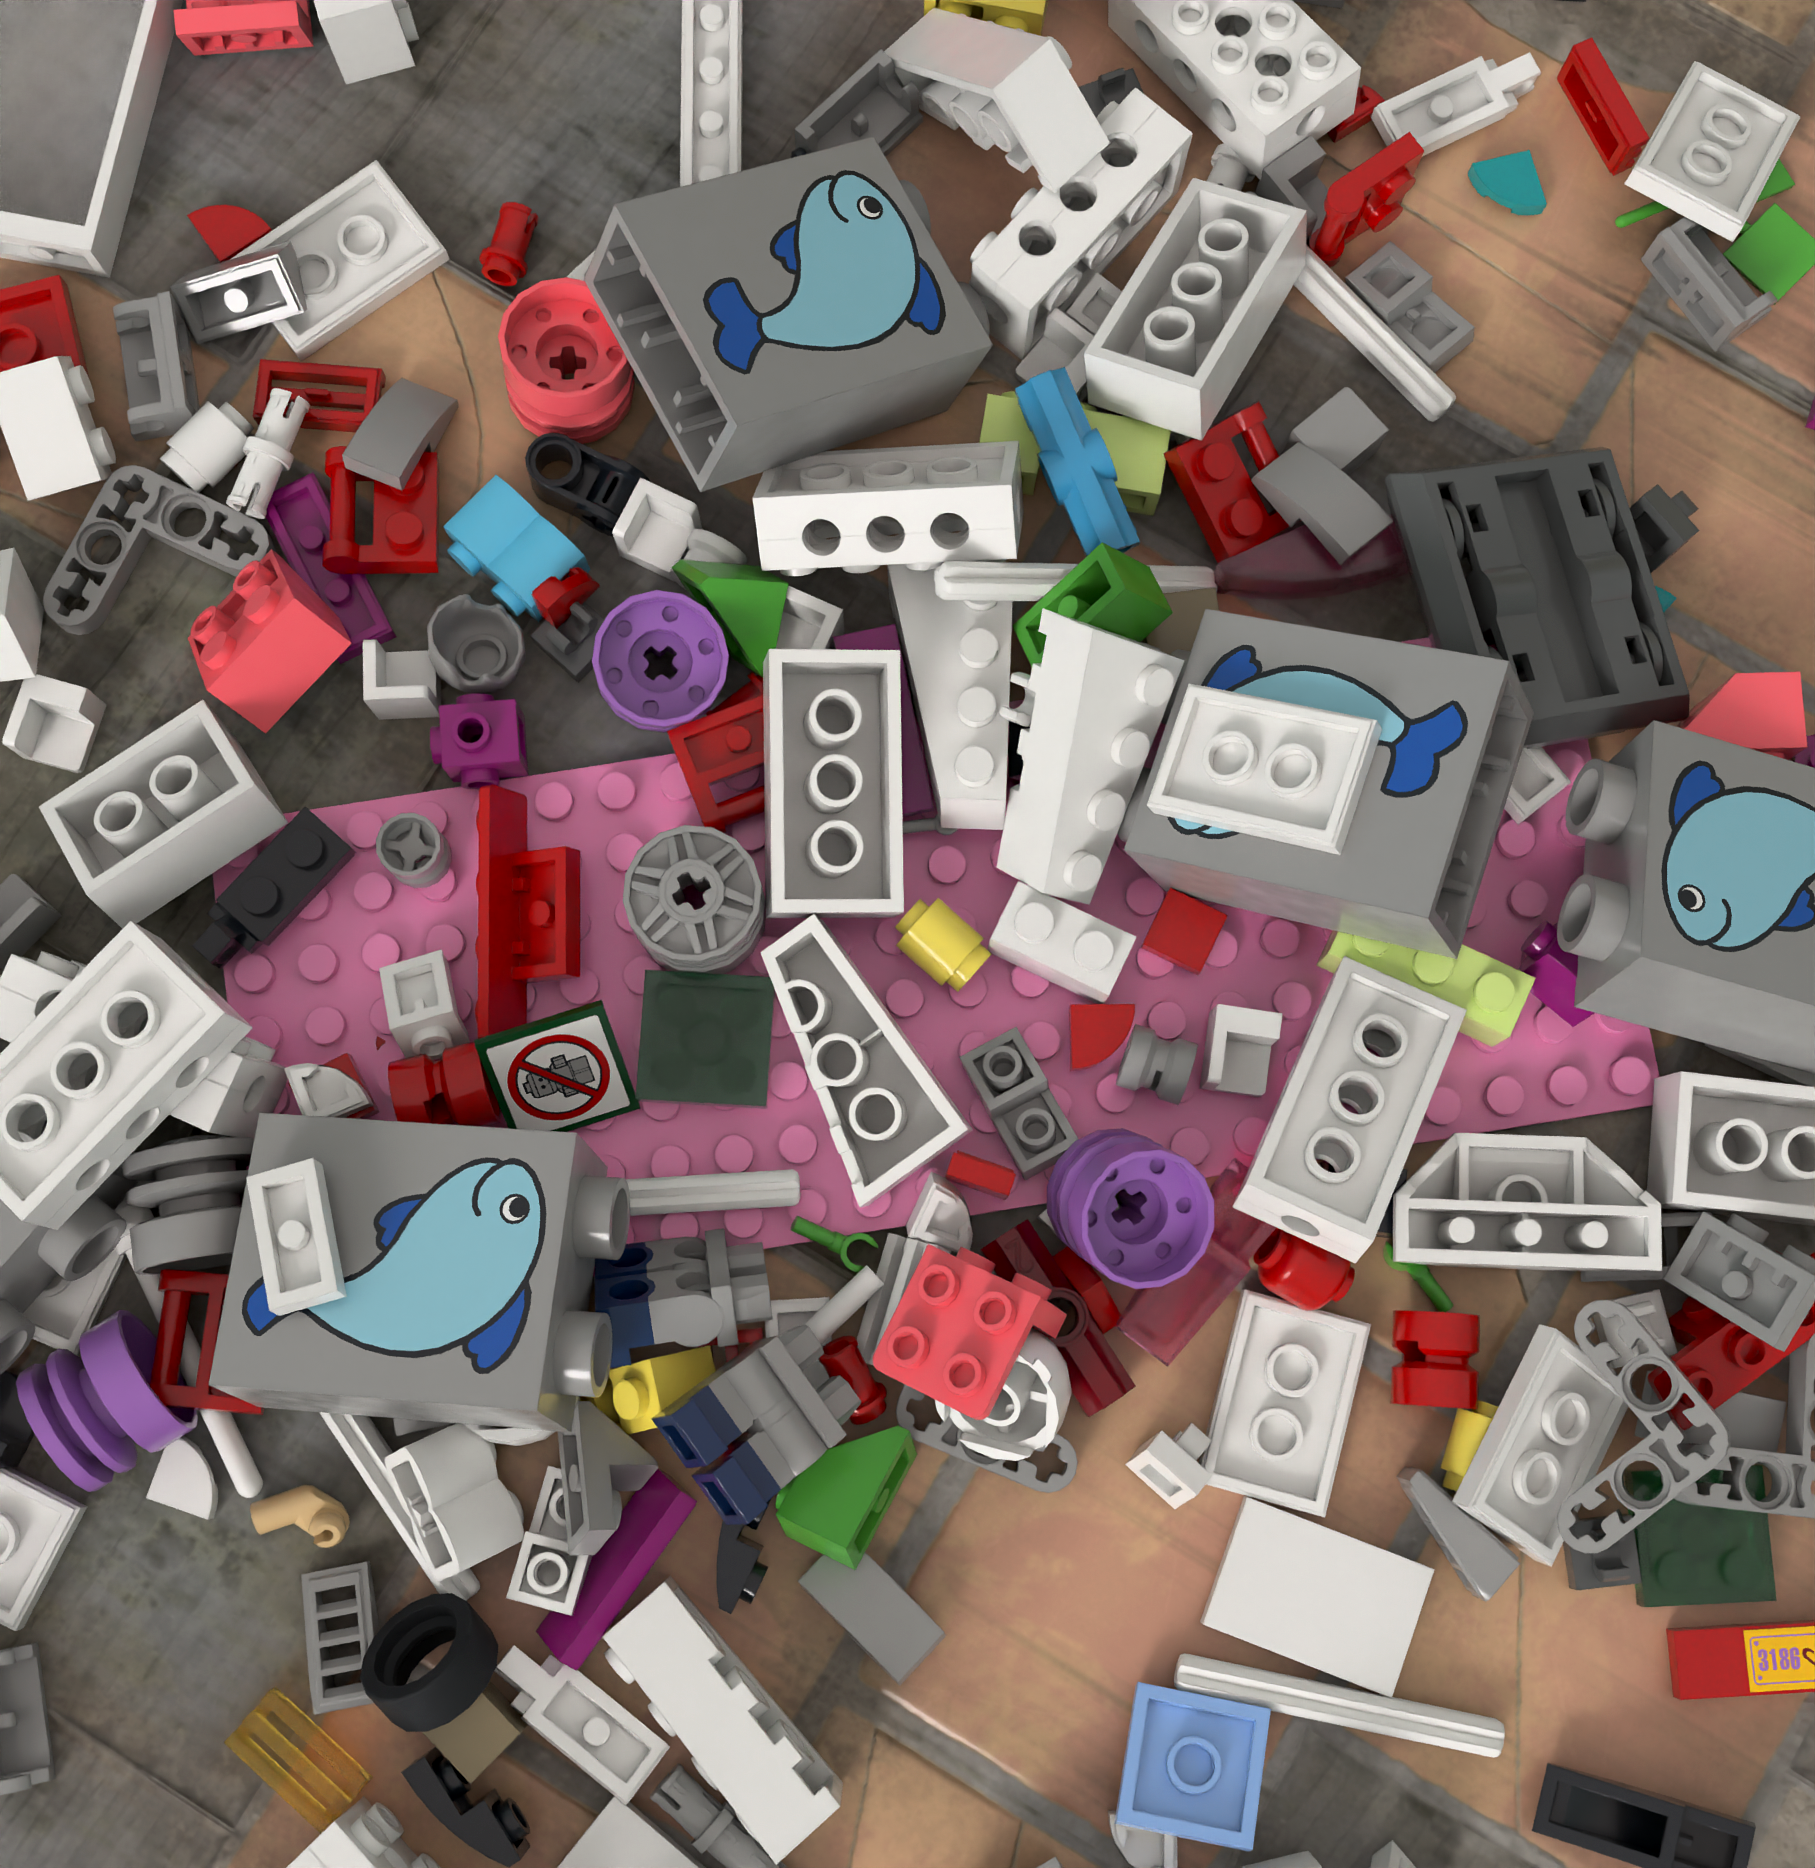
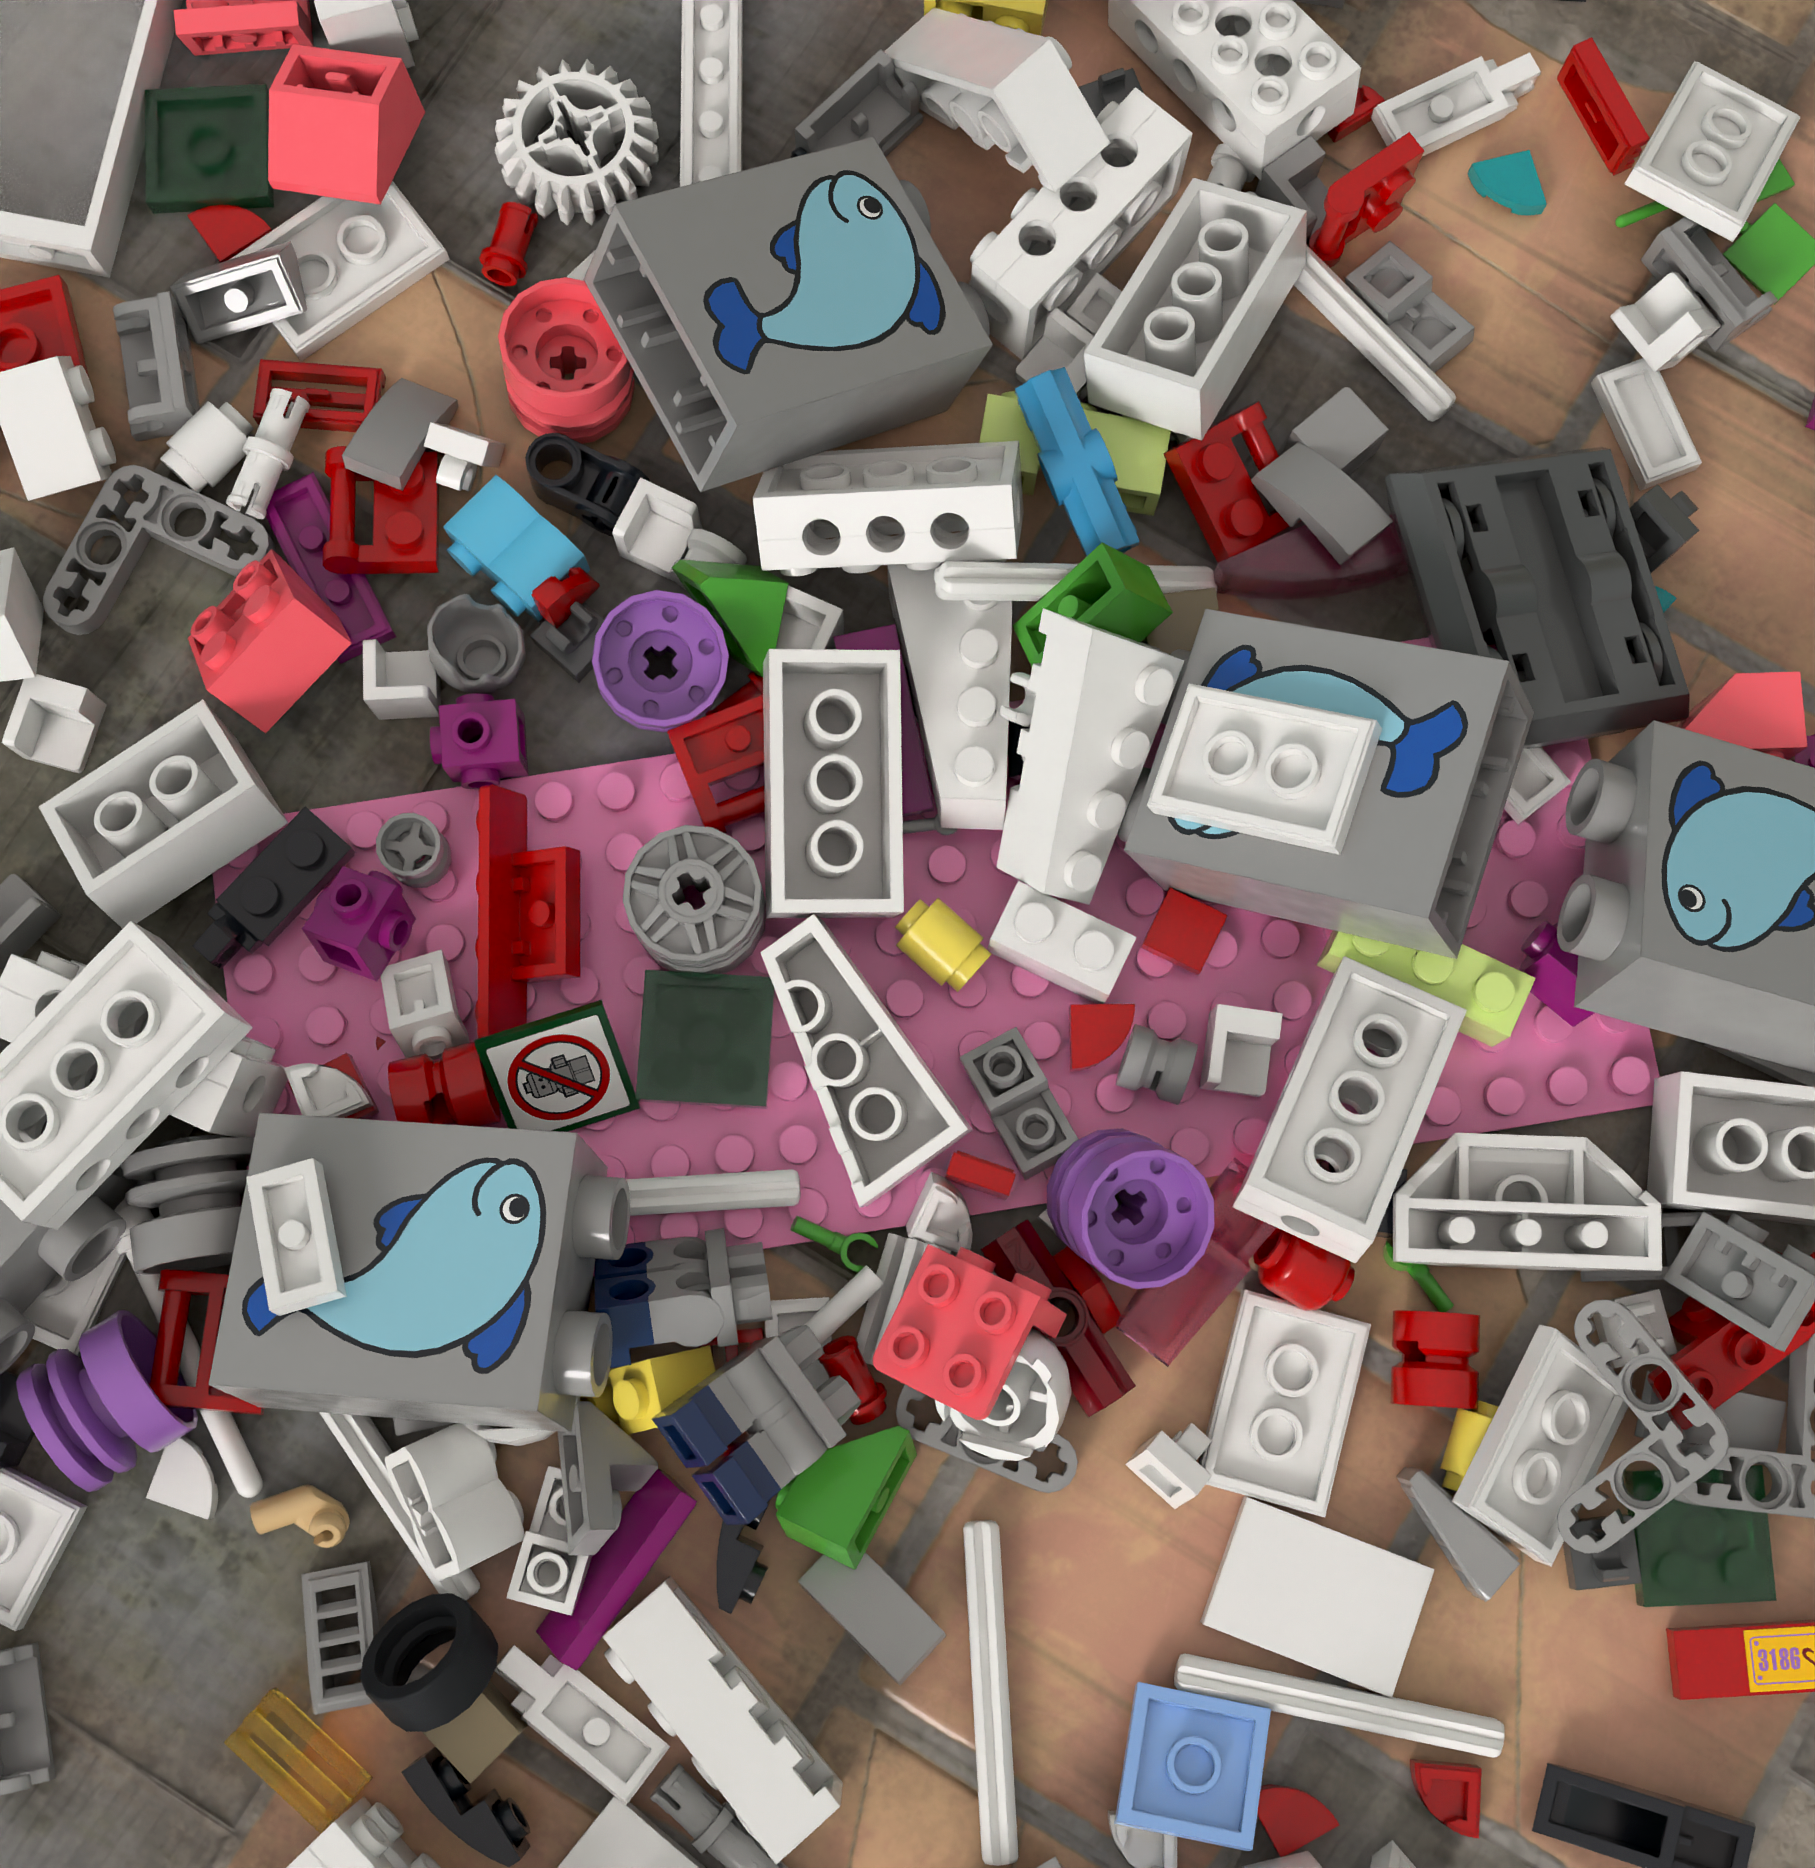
(207, 148): none -> clear green plate
(340, 123): none -> coral slope
(360, 922): none -> magenta brick
(462, 454): none -> white tile
(598, 116): none -> white gear
(990, 1693): none -> white axle
(1292, 1817): none -> red tile
(1450, 1793): none -> red tile
(1645, 423): none -> white tile
(1666, 322): none -> white panel

